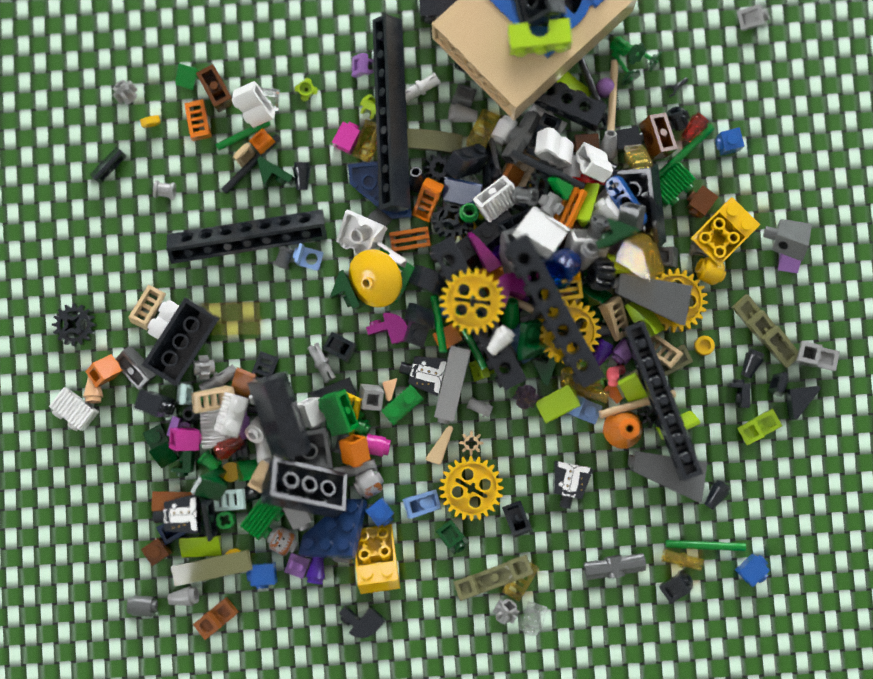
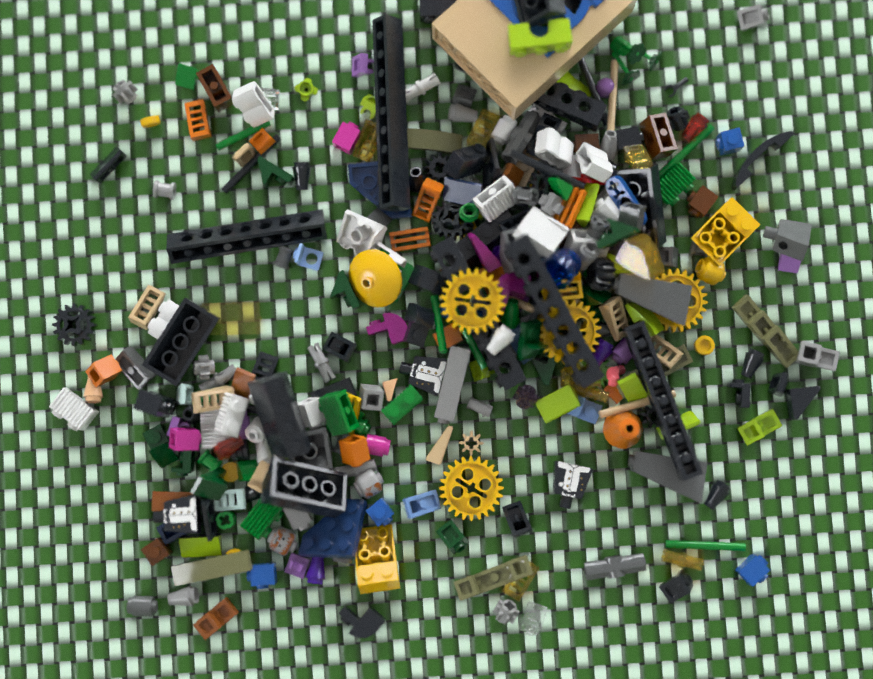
(775, 142): none -> black slope

